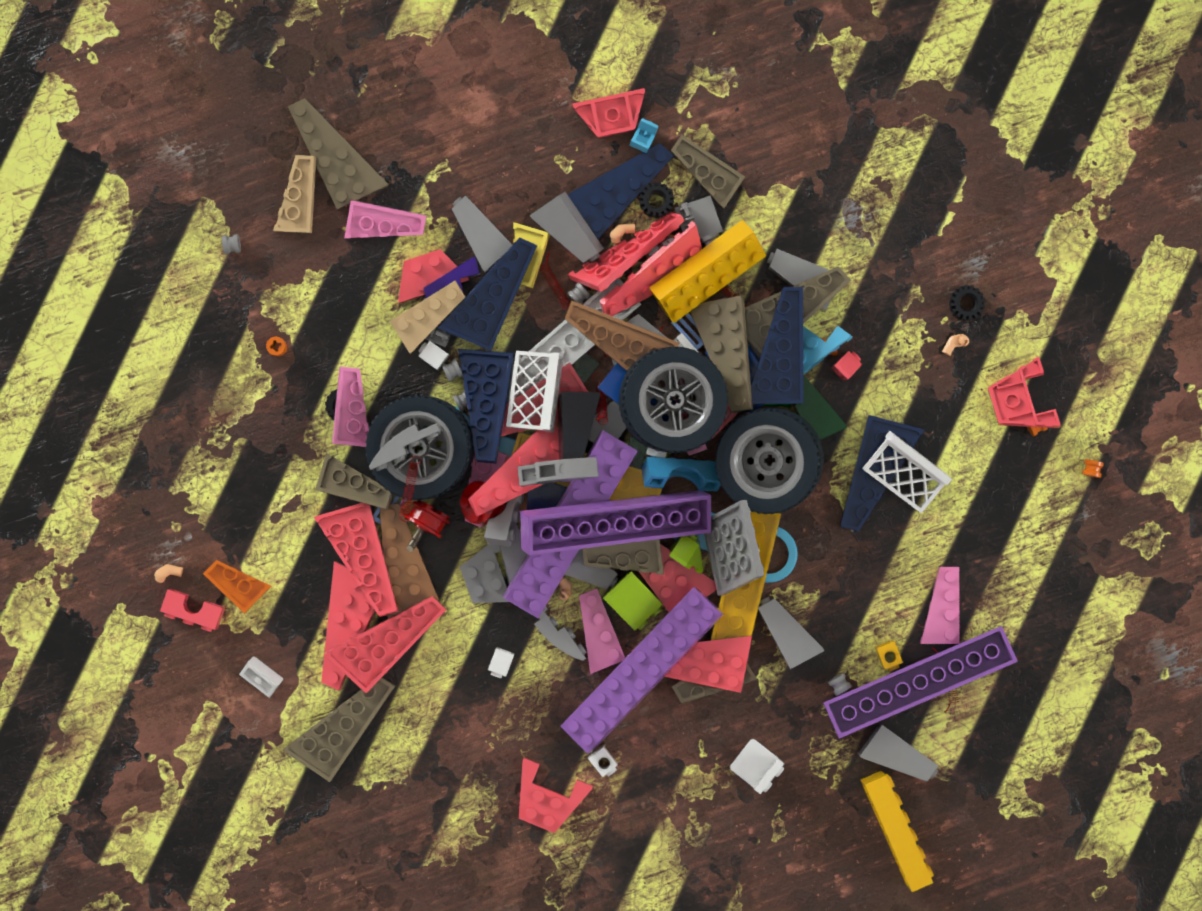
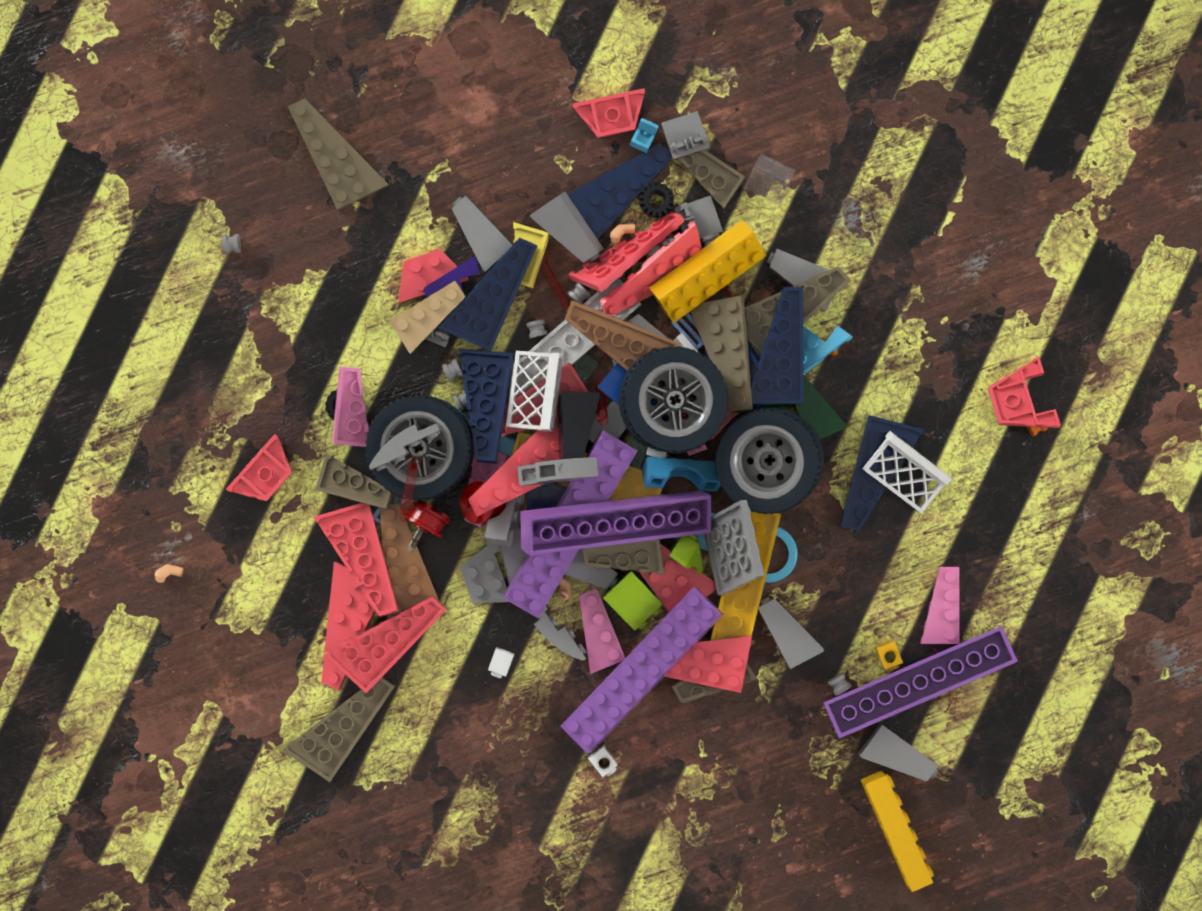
(176, 606): coral arch -> none
(236, 585): orange wing -> none
(261, 676): white slope -> none
(264, 472): none -> coral wing
(279, 348): orange wheel -> none
(298, 201): tan wing -> none
(381, 221): bright pink wing -> none
(433, 355): white brick -> none
(537, 329): none -> light grey wheel
(544, 806): coral wing -> none
(685, 135): none -> light grey hinge
(757, 766): white bracket -> none
(769, 178): none -> clear slope
(847, 365): coral slope -> none
(955, 341): light nougat arm -> none
(978, 306): black tyre -> none
(1092, 468): orange wheel -> none

